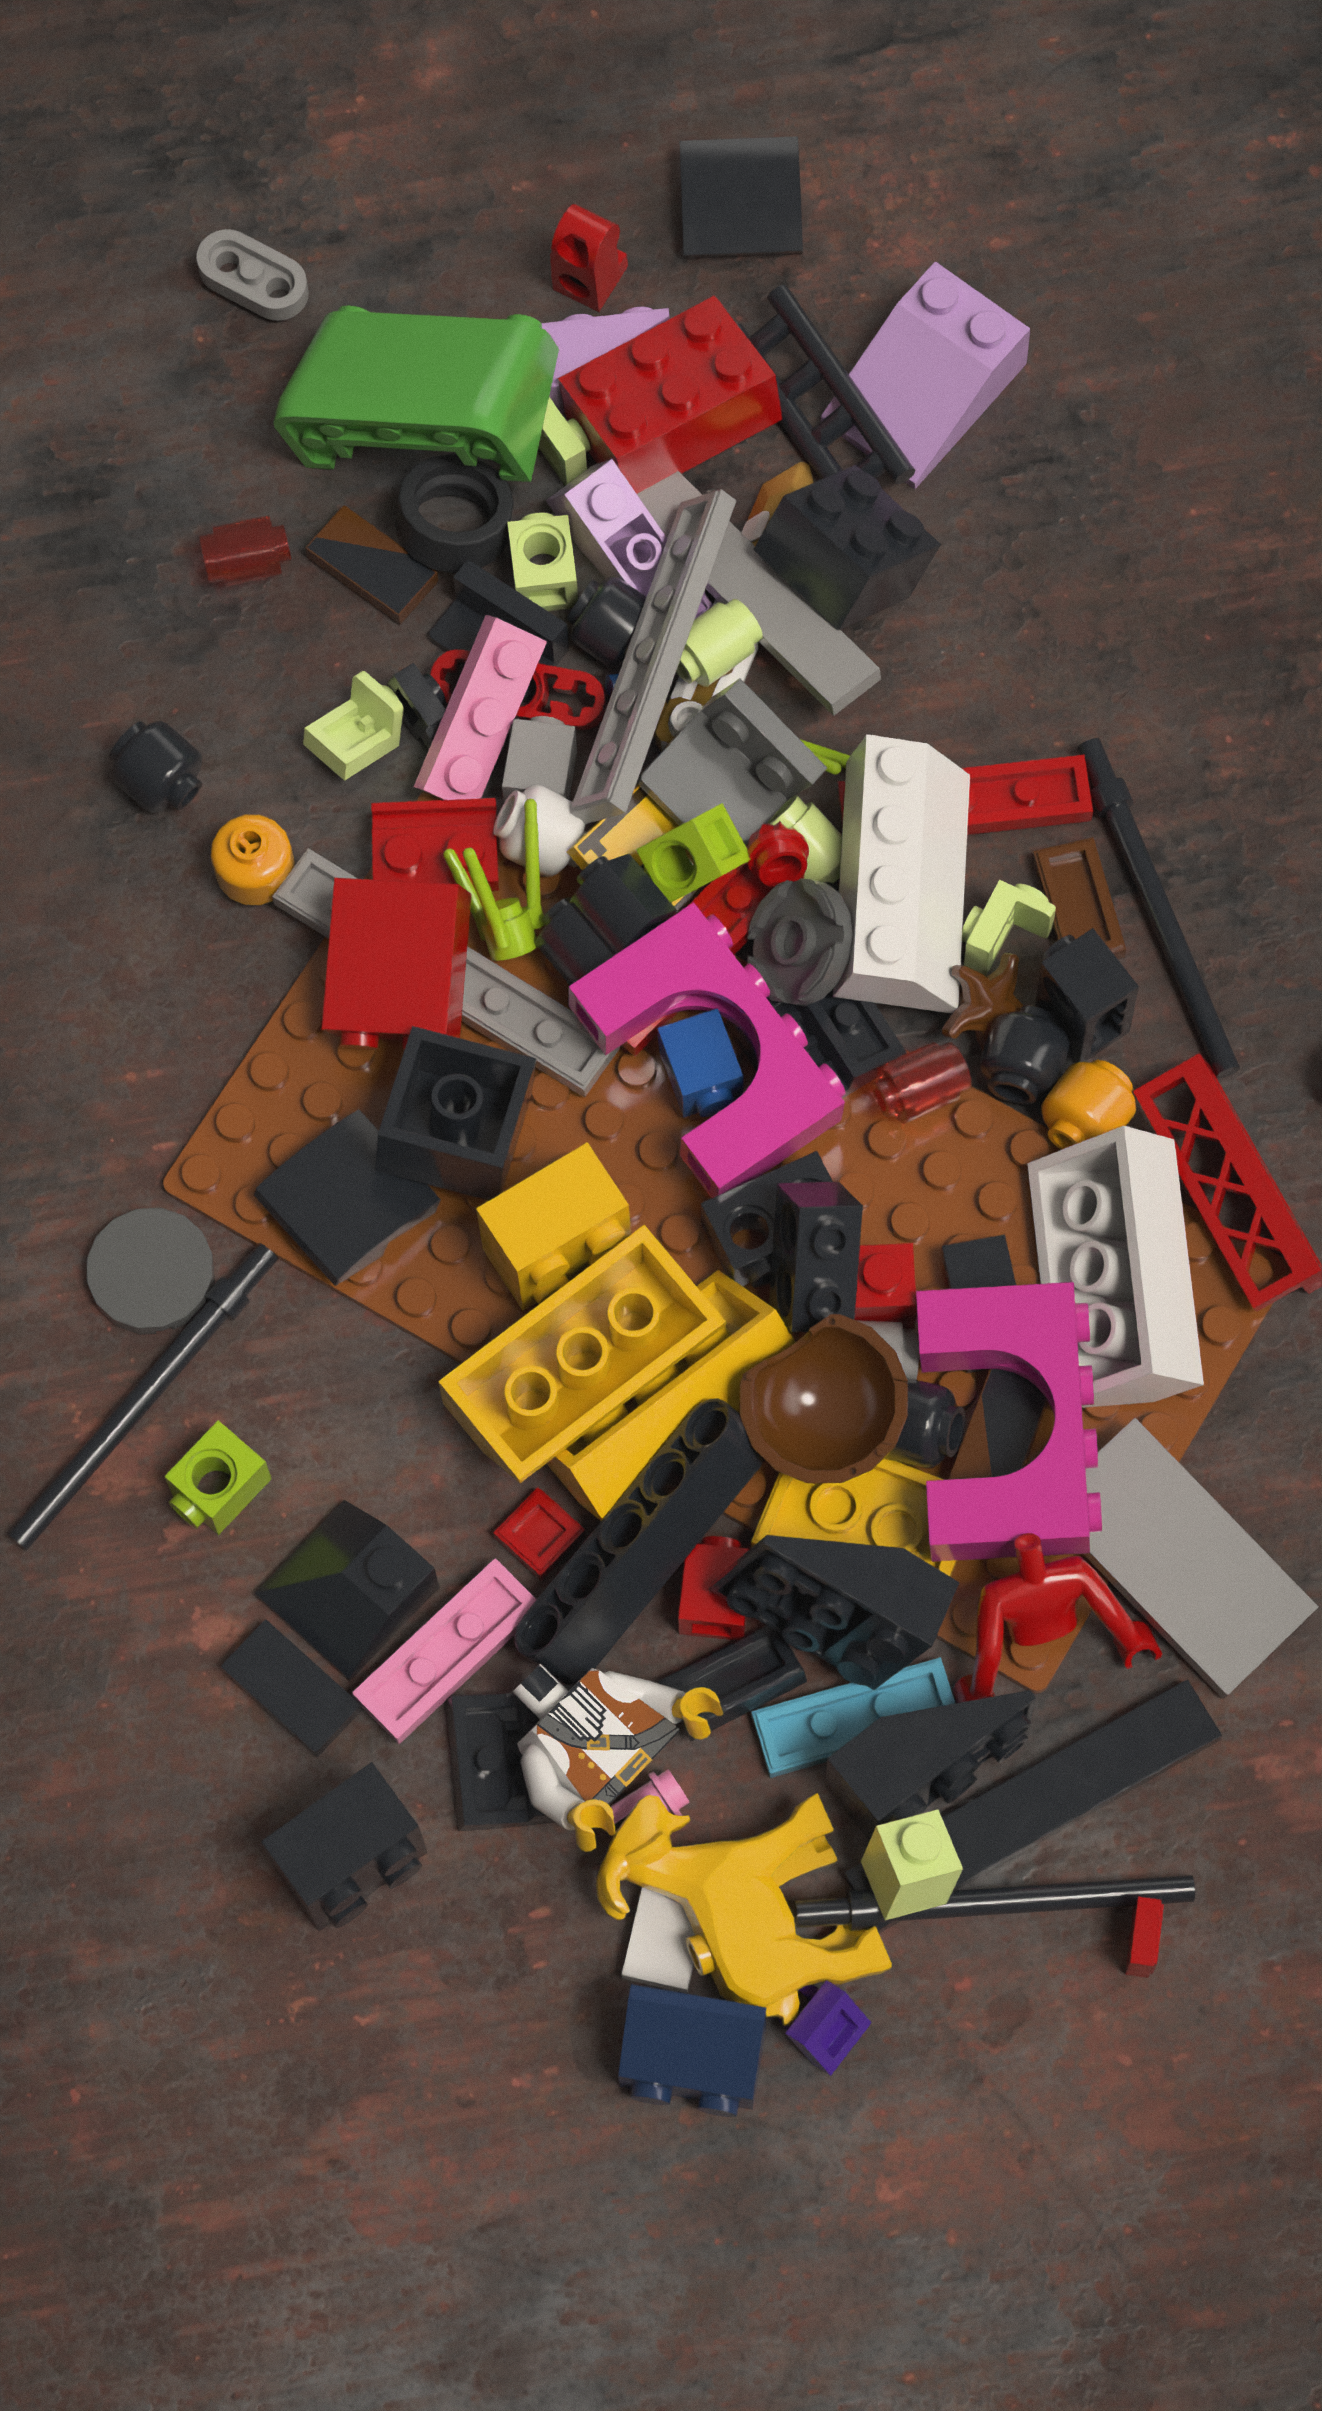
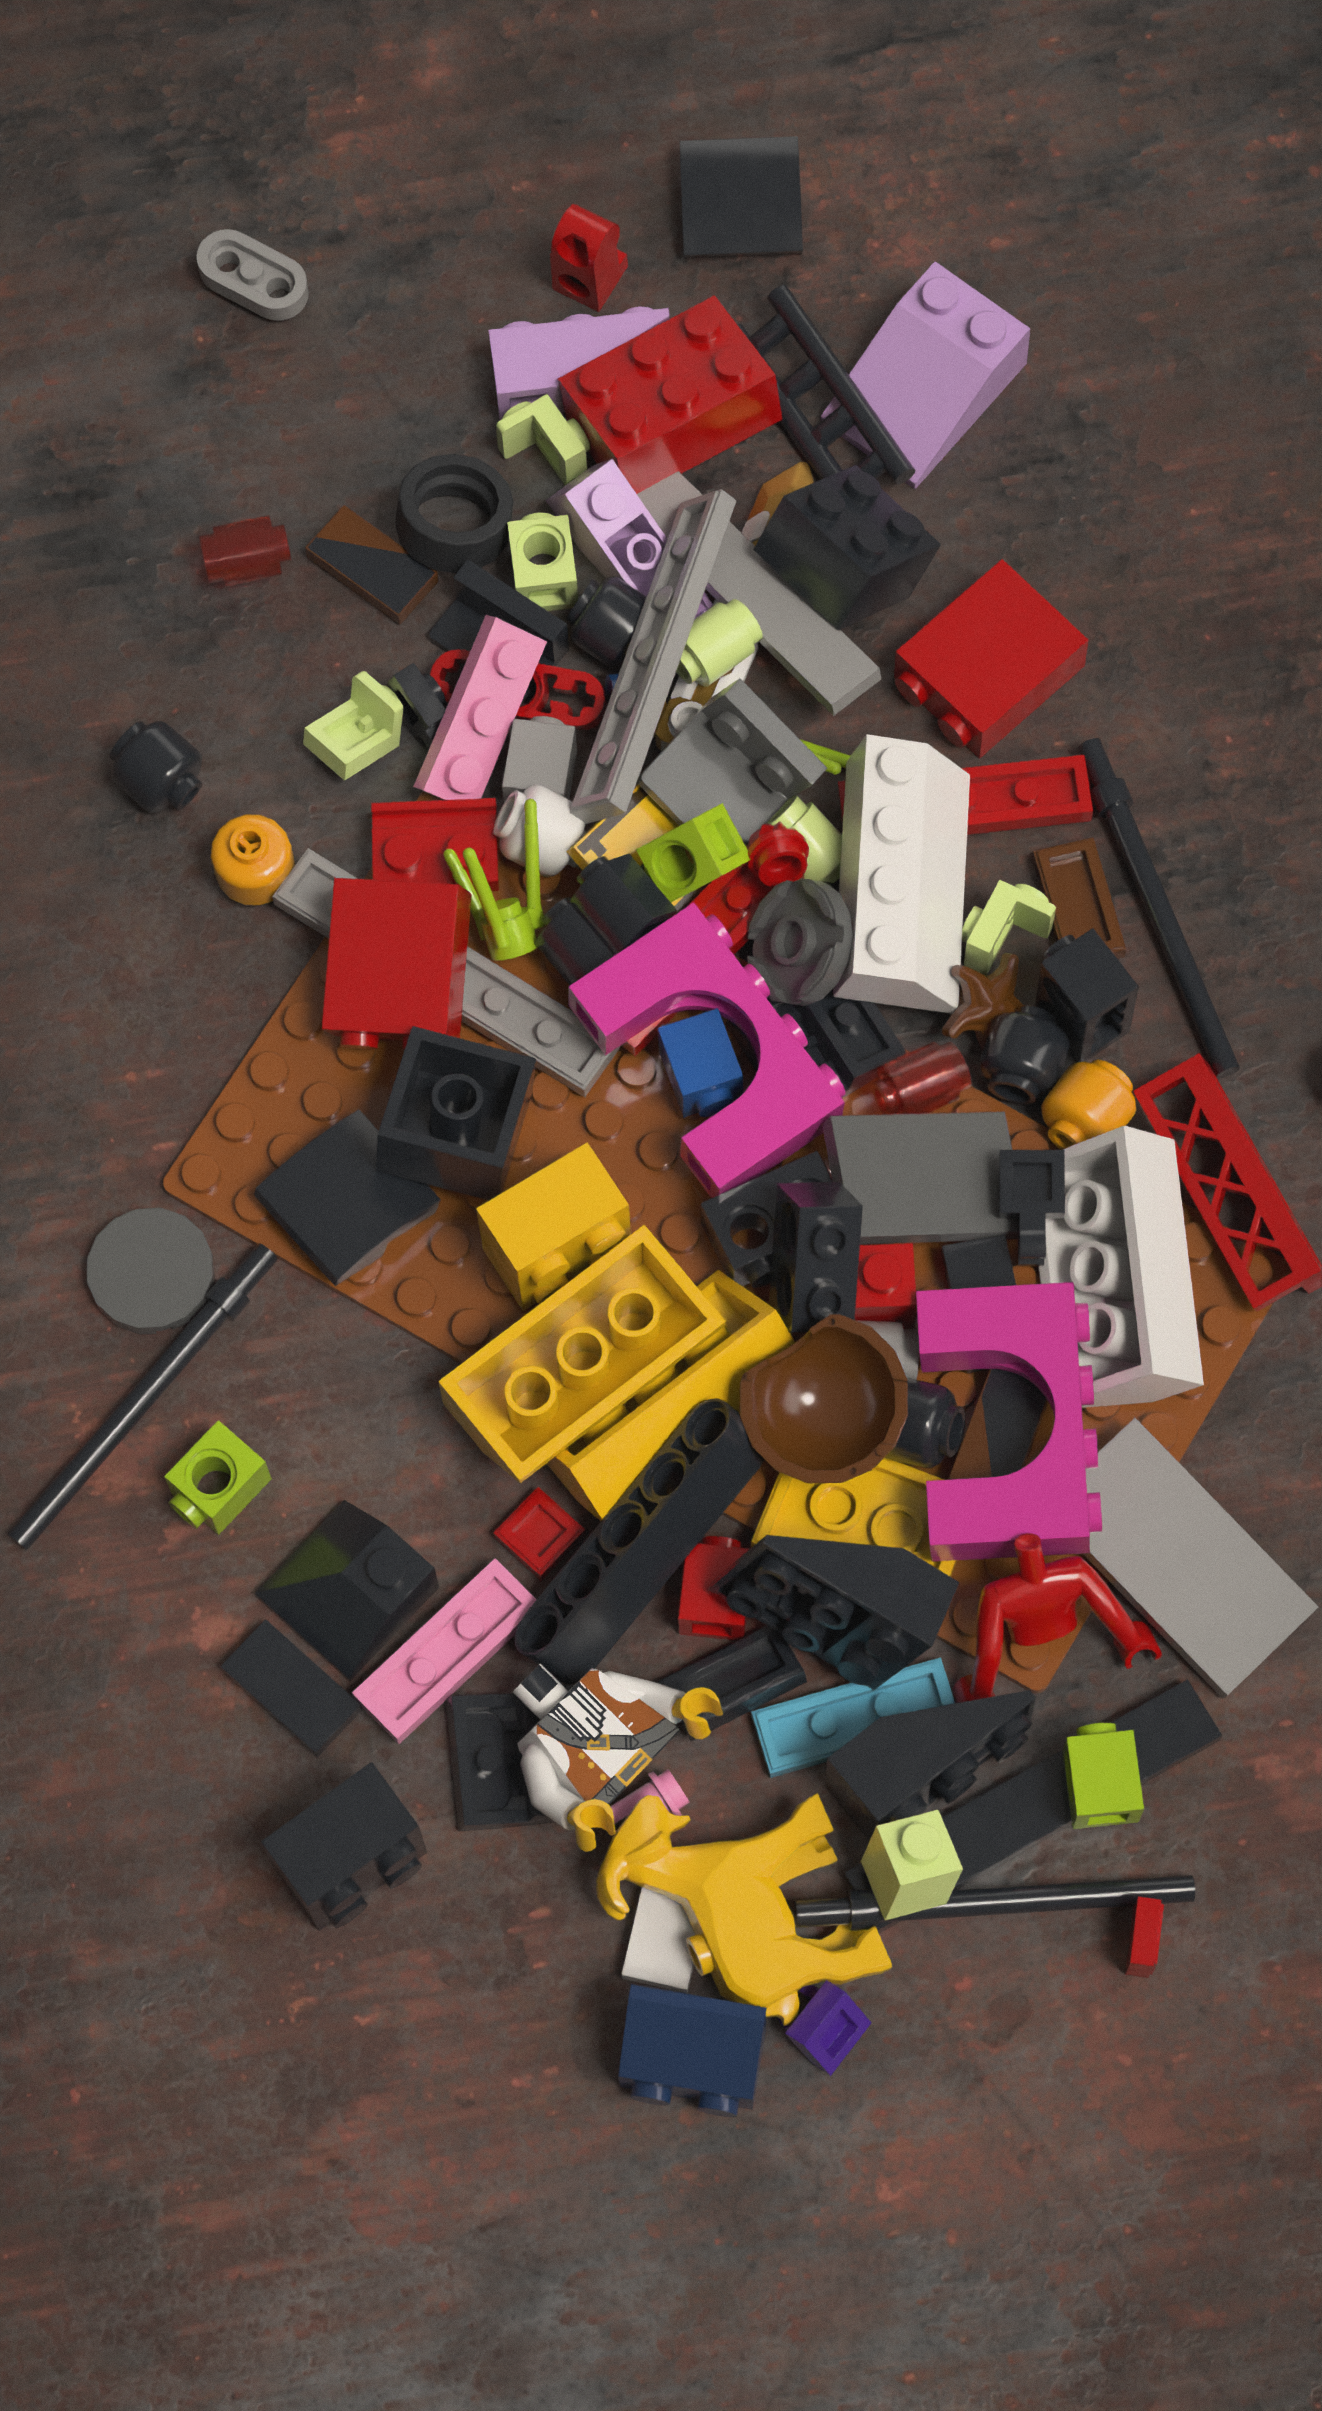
(421, 387): bright green windscreen -> none
(922, 1174): none -> dark grey tile
(989, 659): none -> red brick
(1031, 1192): none -> black plate
(1102, 1776): none -> lime brick

